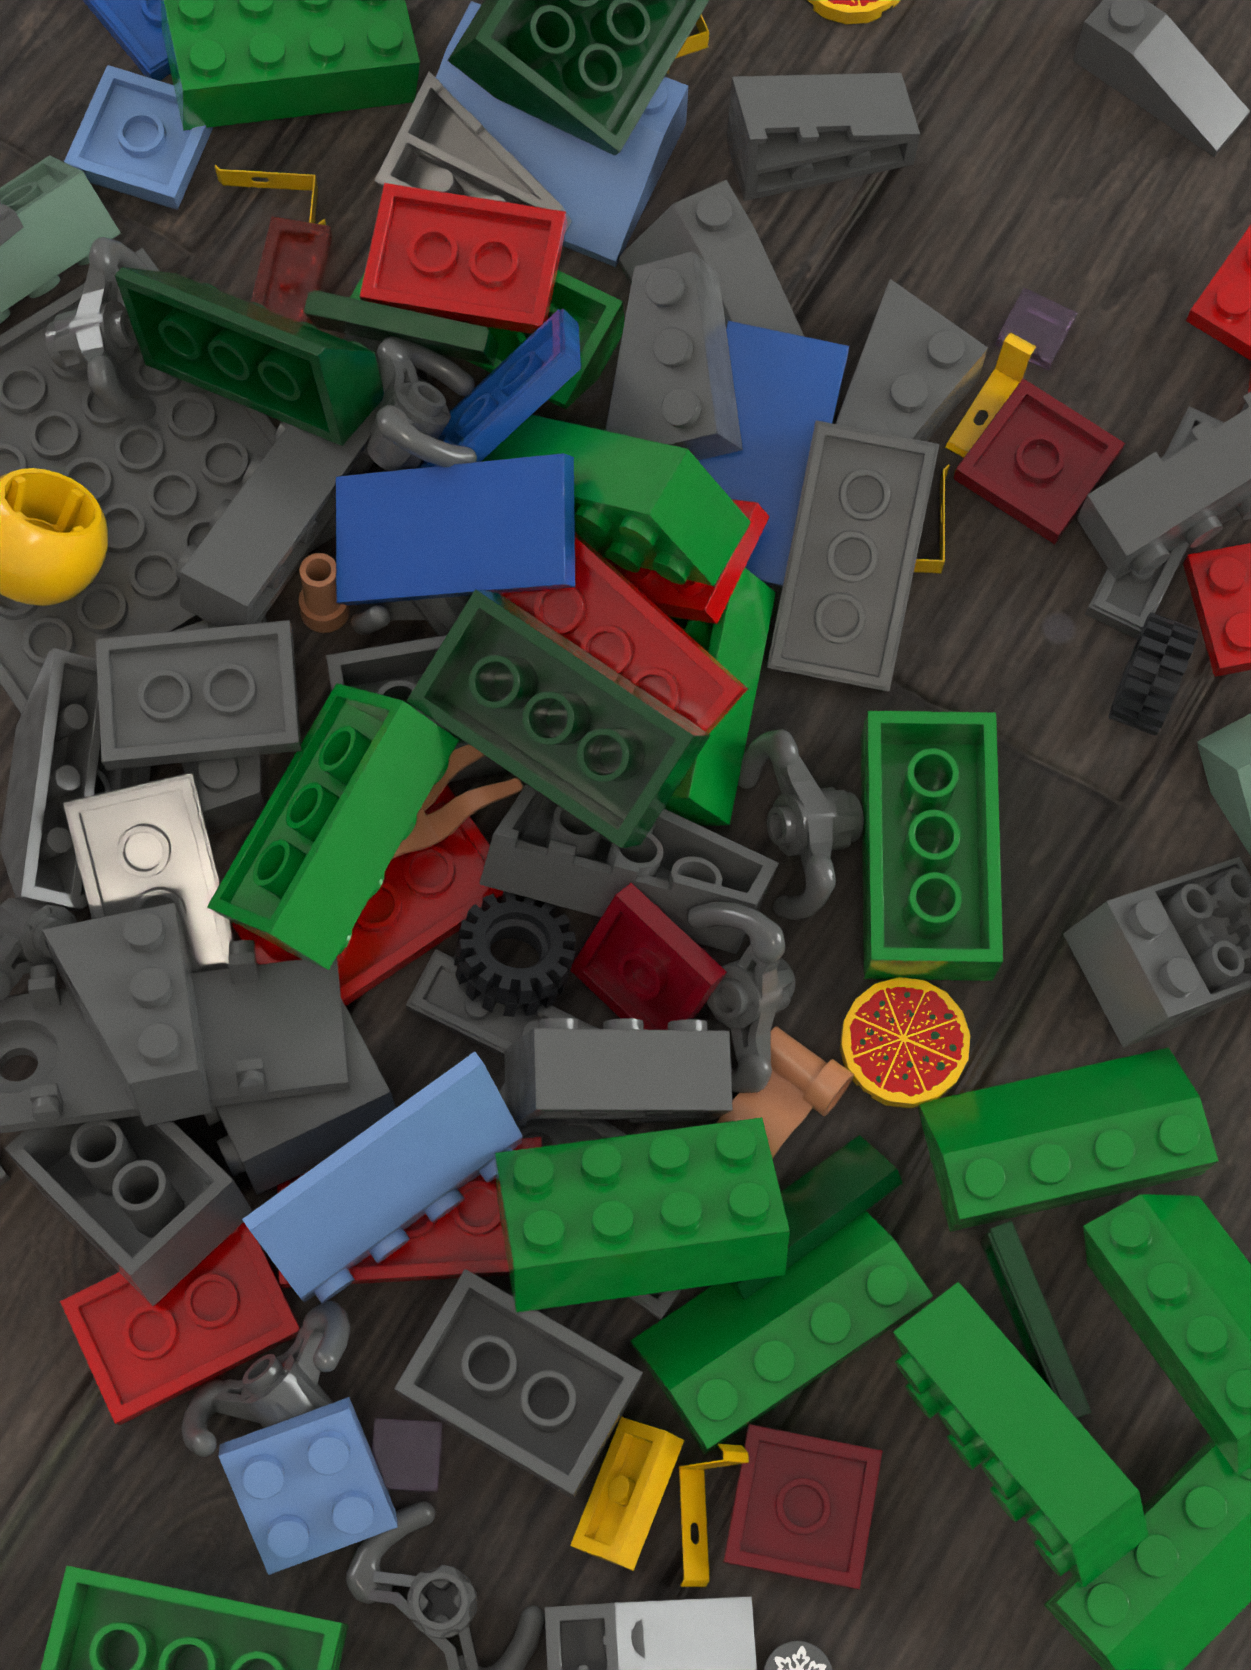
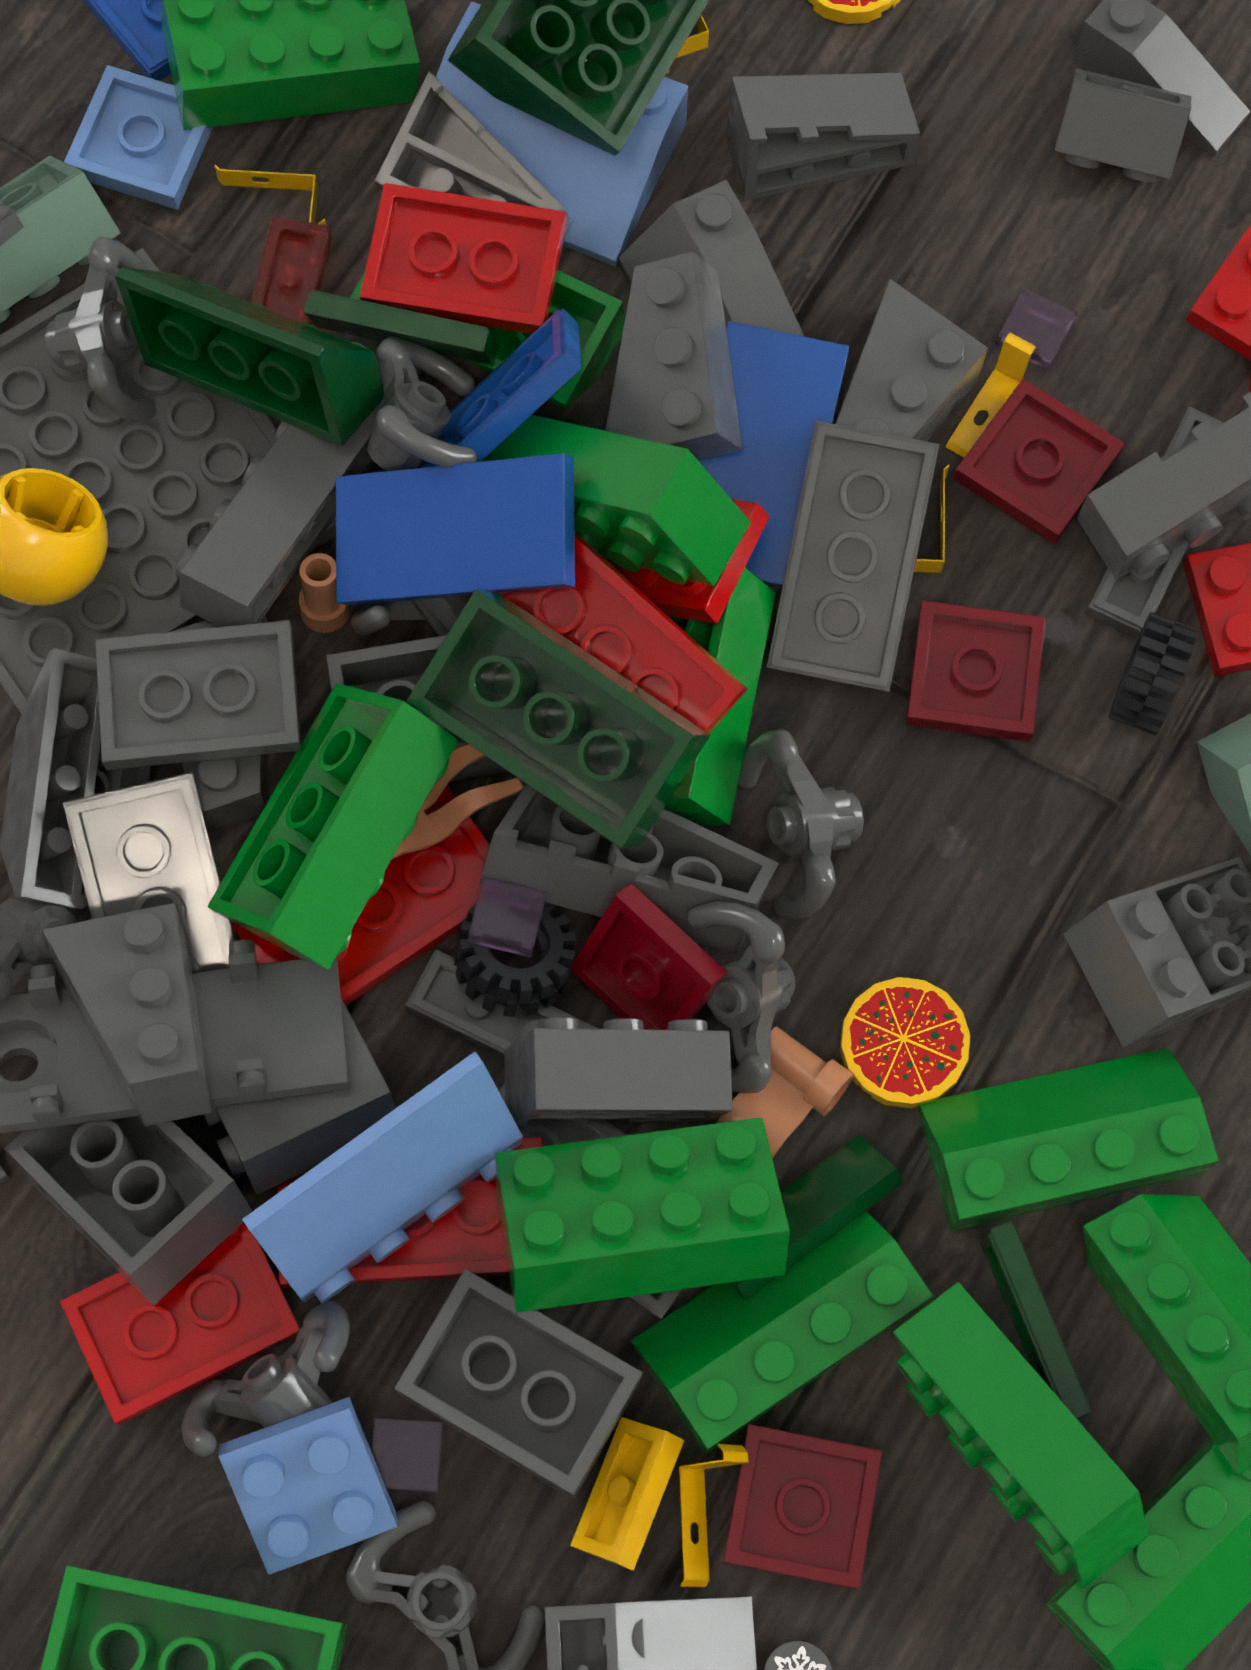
(507, 917): none -> clear purple tile
(931, 846): green brick -> none
(975, 671): none -> dark red plate
(1122, 126): none -> dark grey brick

